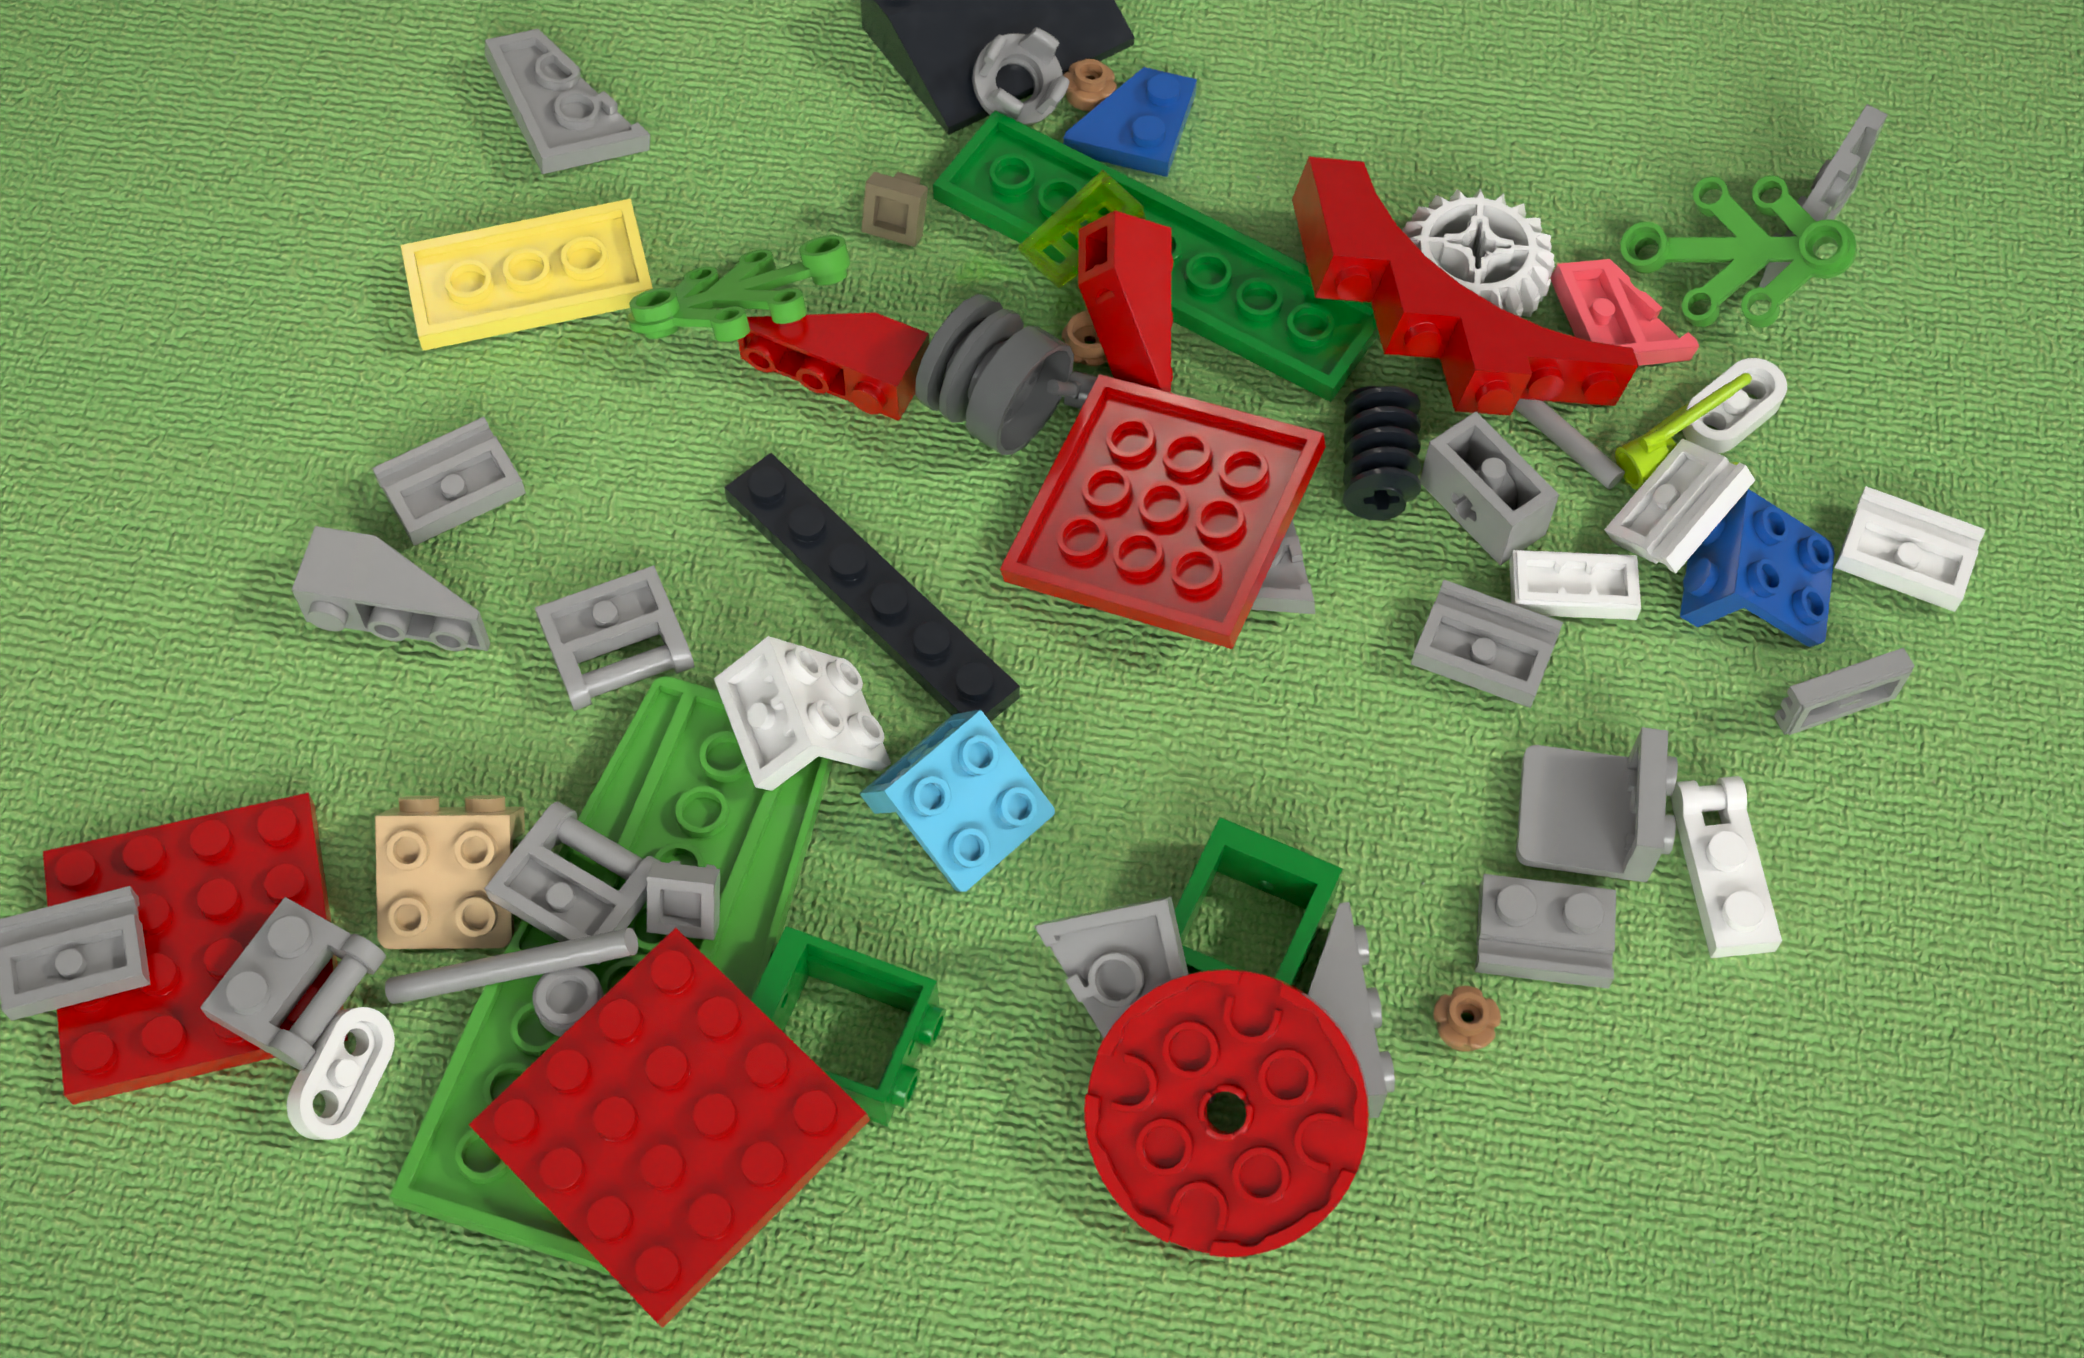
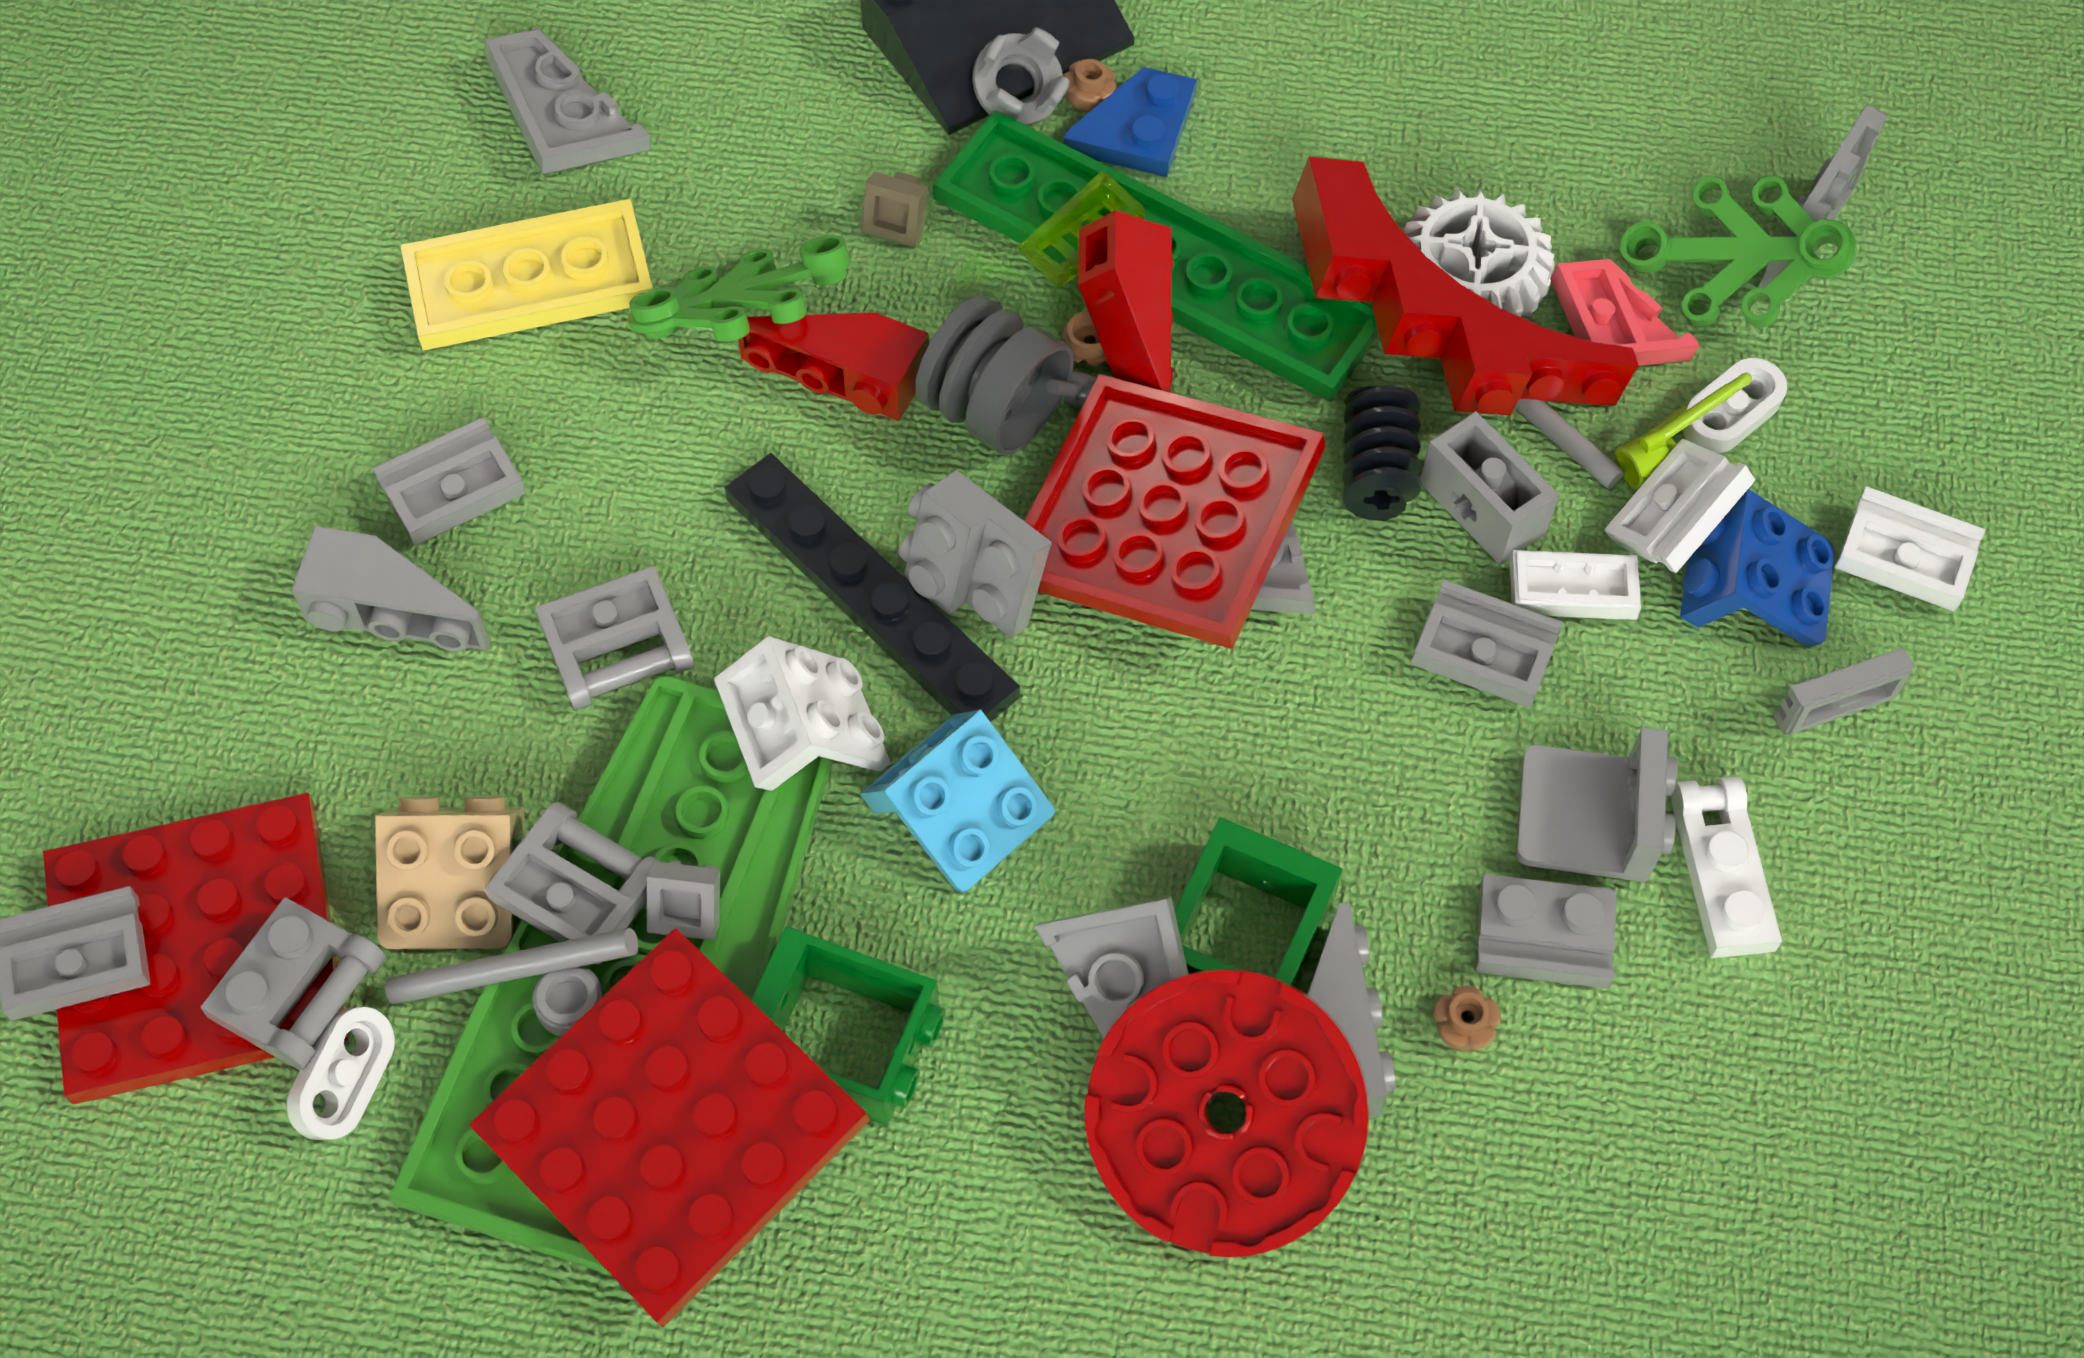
(973, 553): none -> light grey plate

